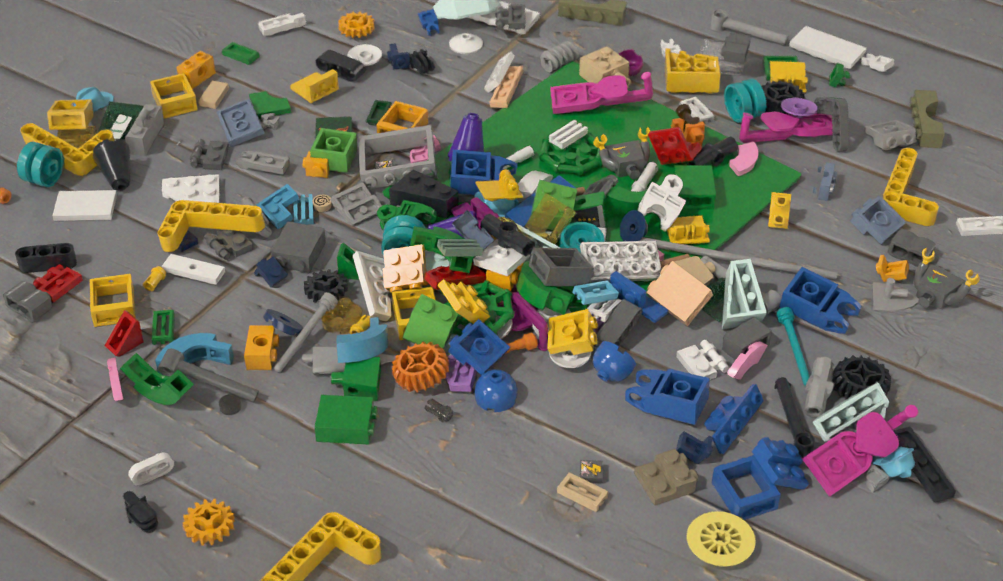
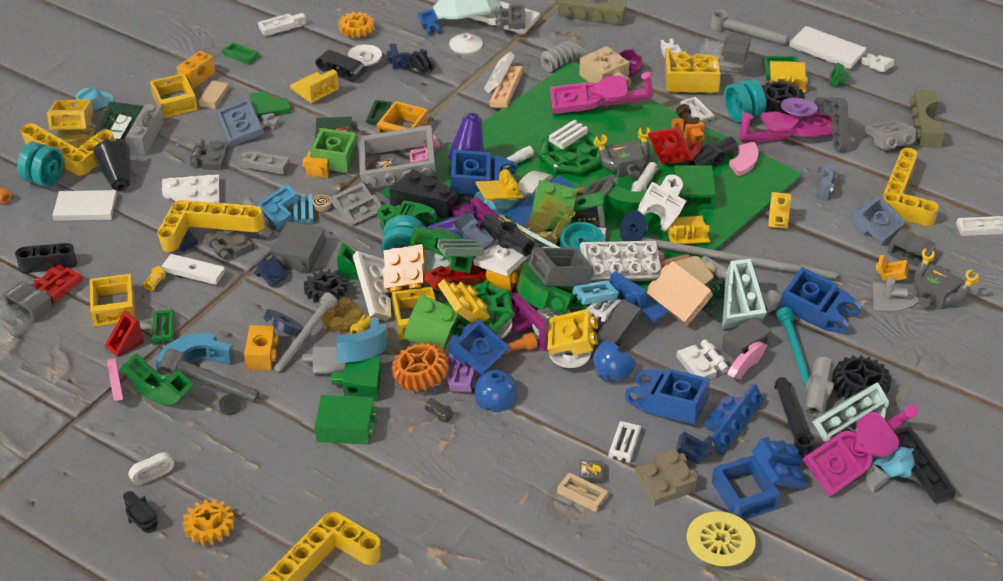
(622, 454): none -> white tile

